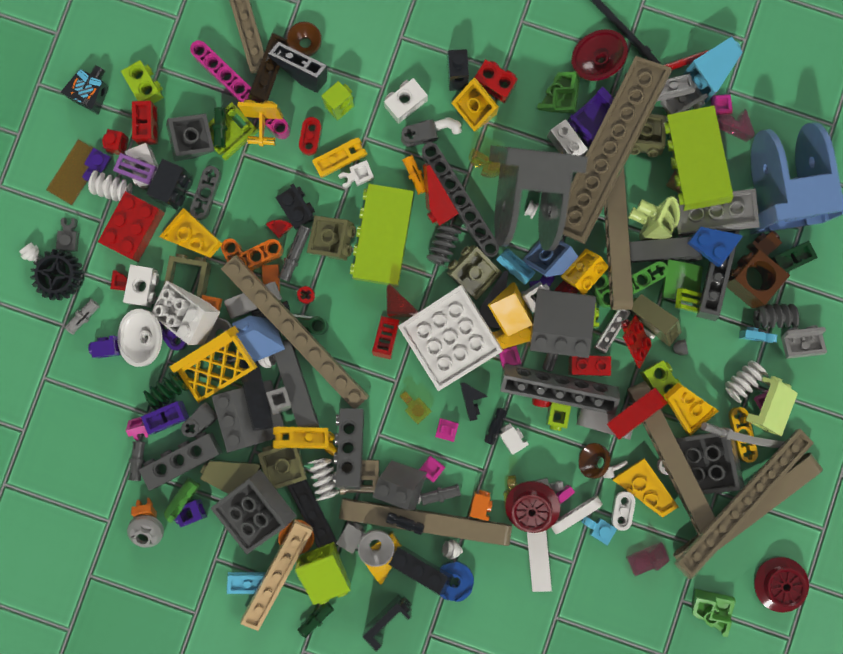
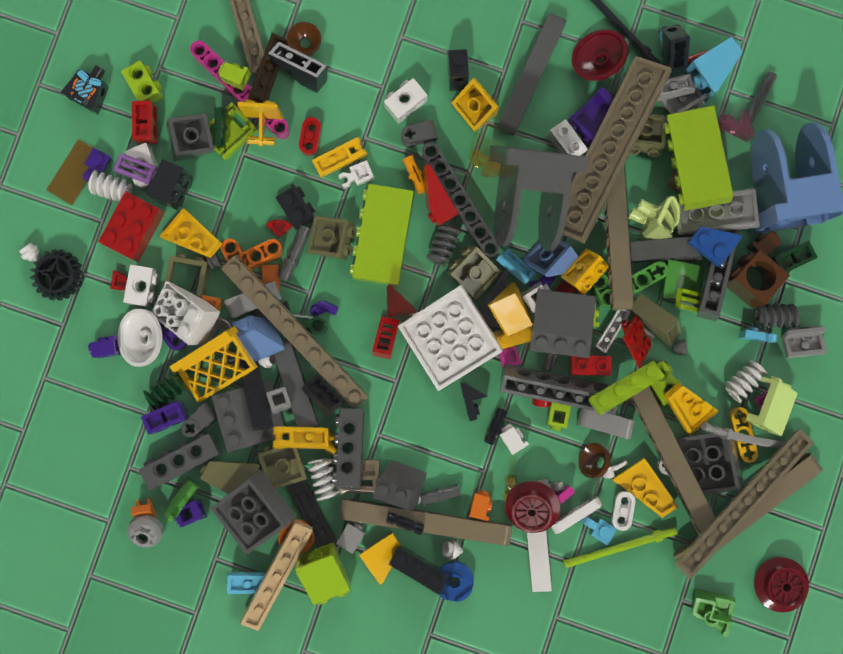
(68, 238): dark grey plate -> none
(81, 316): light grey pin -> none
(112, 141): red brick -> none
(136, 427): dark pink tile -> none
(136, 461): dark grey pin -> none
(214, 261): none -> dark grey bush
(215, 182): dark grey beam -> none
(234, 75): none -> lime brick
(306, 289): red bush -> none
(315, 619): dark green pin -> none
(322, 307): none -> dark purple arm
(322, 395): none -> black bracket
(338, 100): lime brick -> none
(371, 631): black panel -> none
(376, 557): light grey piece -> none
(416, 409): clear yellow plate -> none
(432, 468): dark pink tile -> none
(446, 430): dark pink tile -> none
(448, 123): white arm -> none
(492, 84): red brick -> none
(531, 74): none -> dark grey beam
(531, 209): white bush -> none
(562, 94): bright green slope -> none
(626, 388): none -> lime plate
(637, 413): red slope -> none
(648, 559): clear pink slope -> none
(656, 536): none -> lime bar
(674, 40): none -> black torso
(722, 104): dark pink tile -> none
(761, 95): none -> dark grey axle

